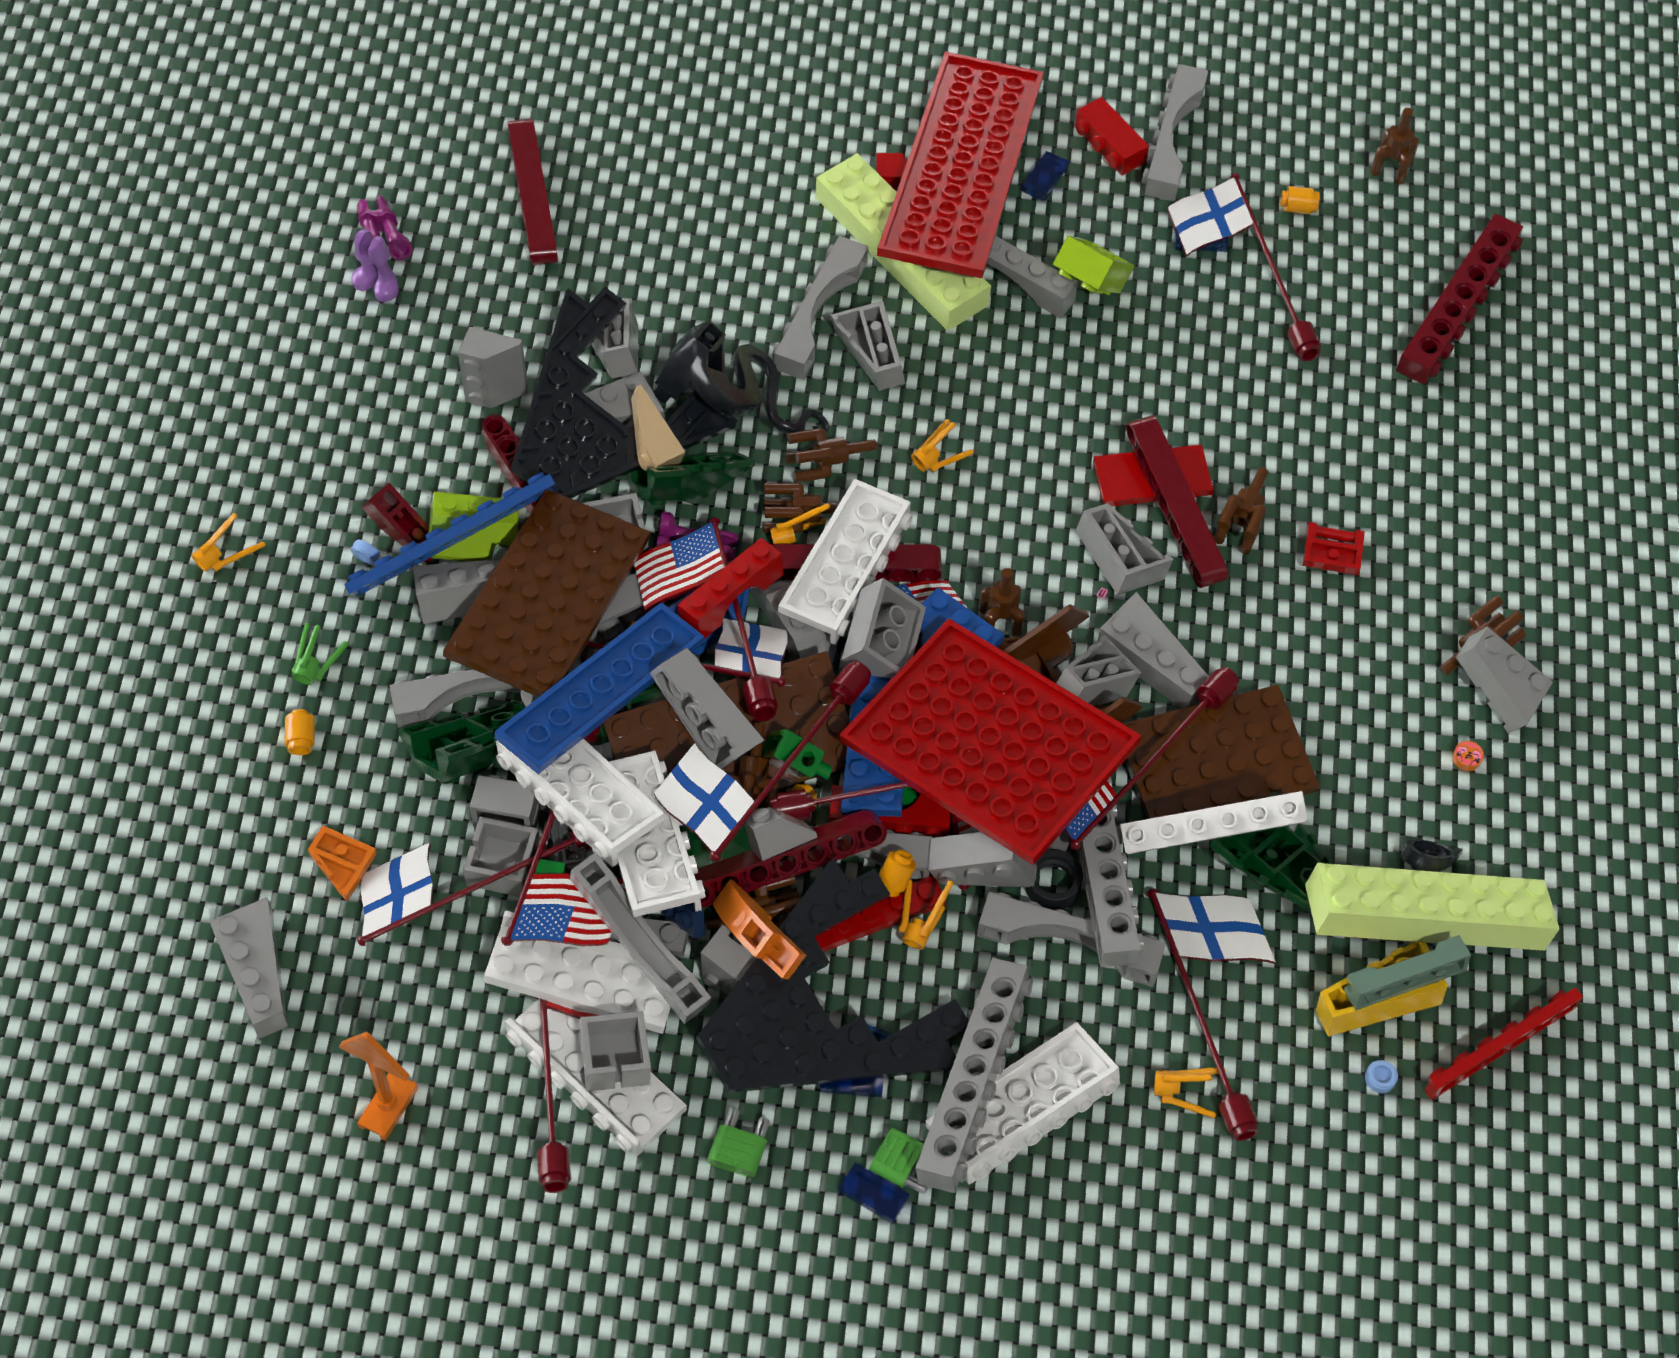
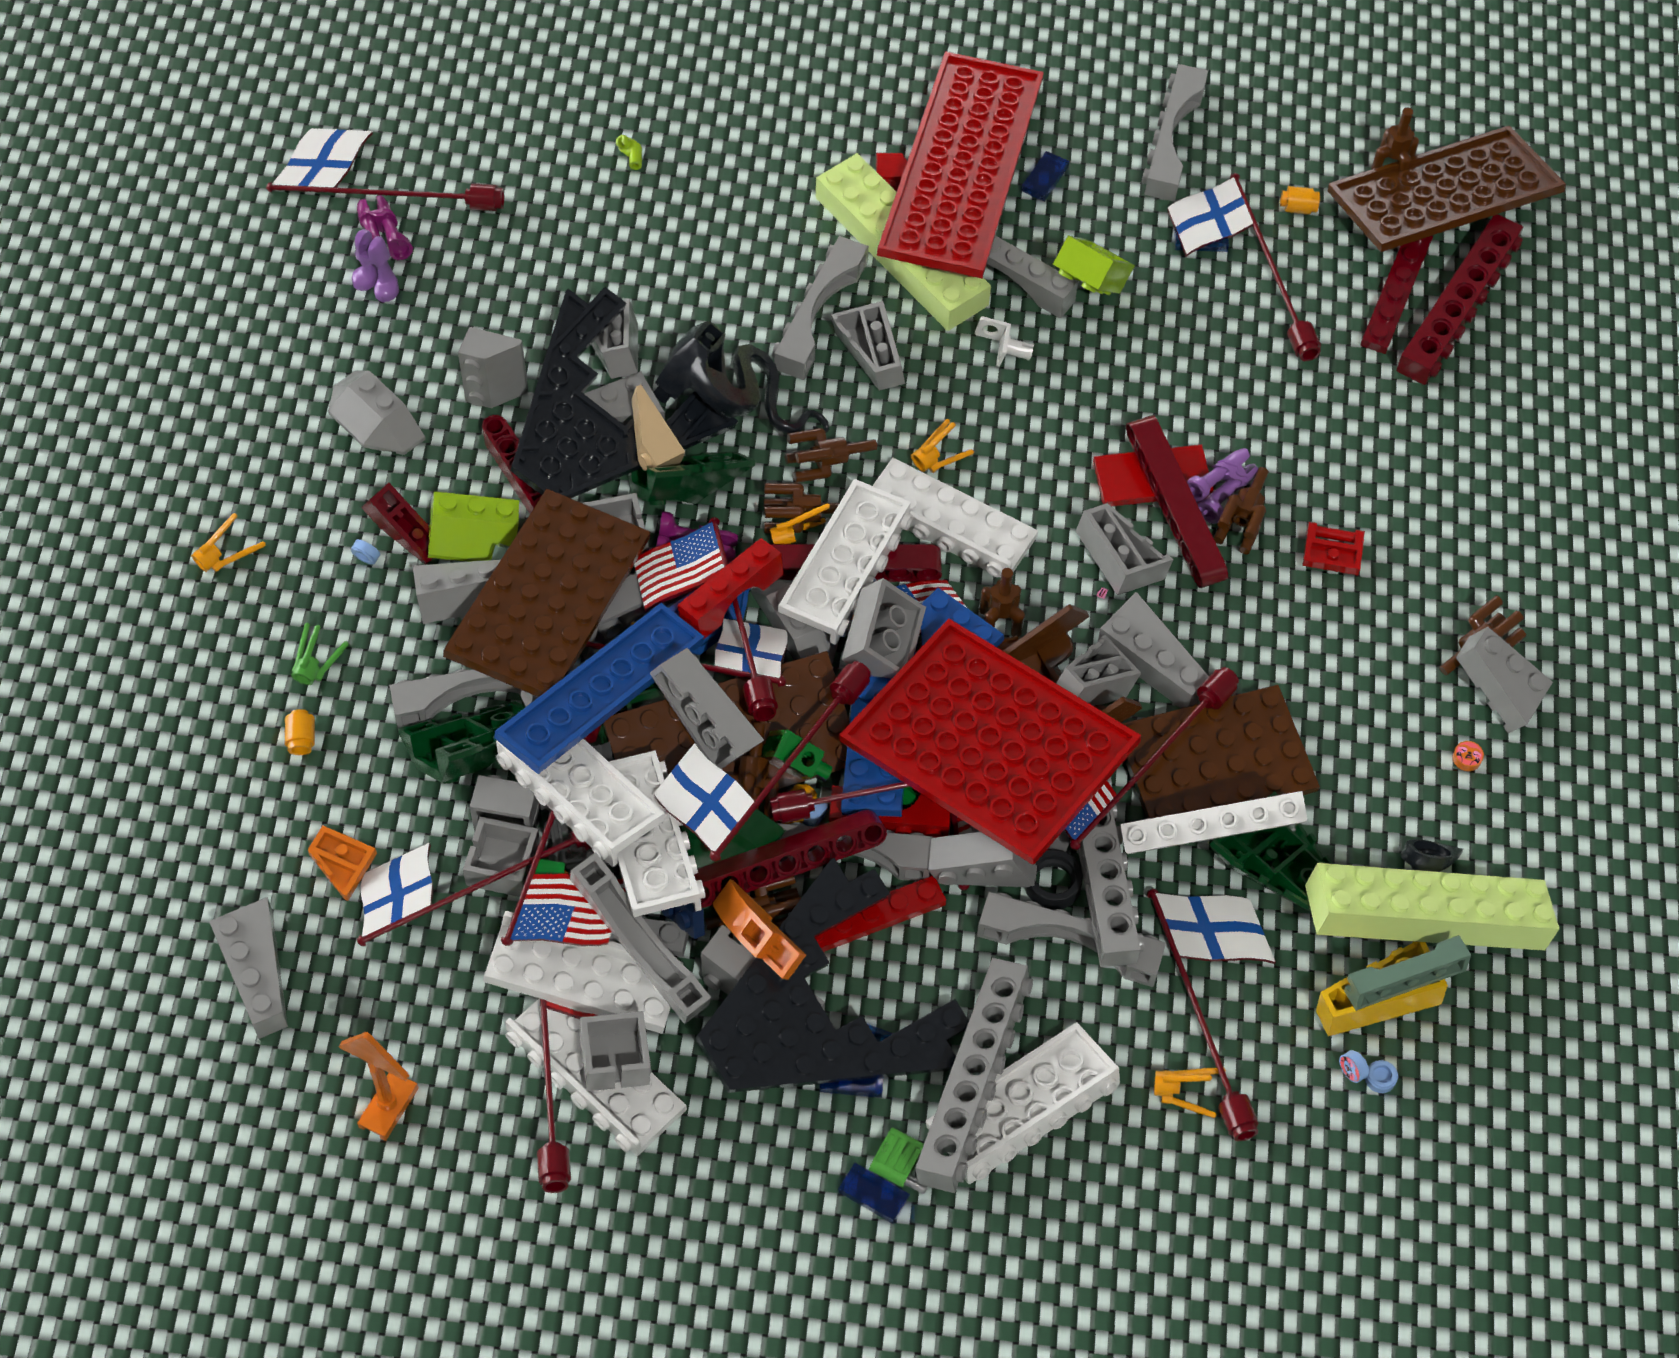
(327, 156): none -> flag
(374, 414): none -> light grey wedge
(440, 540): blue plate -> none
(532, 192): dark red beam -> none
(631, 149): none -> lime arm
(738, 1149): bright green piece -> none
(775, 832): light grey slope -> none
(817, 815): none -> light blue tile
(897, 871): light orange brick -> none
(918, 932): light orange plant -> none
(958, 520): none -> white bracket
(1006, 345): none -> white bracket
(1111, 136): red brick -> none
(1229, 470): none -> medium lavender piece
(1354, 1066): none -> light blue tile
(1395, 295): none -> dark red plate
(1446, 188): none -> reddish brown plate
(1511, 1037): red plate -> none

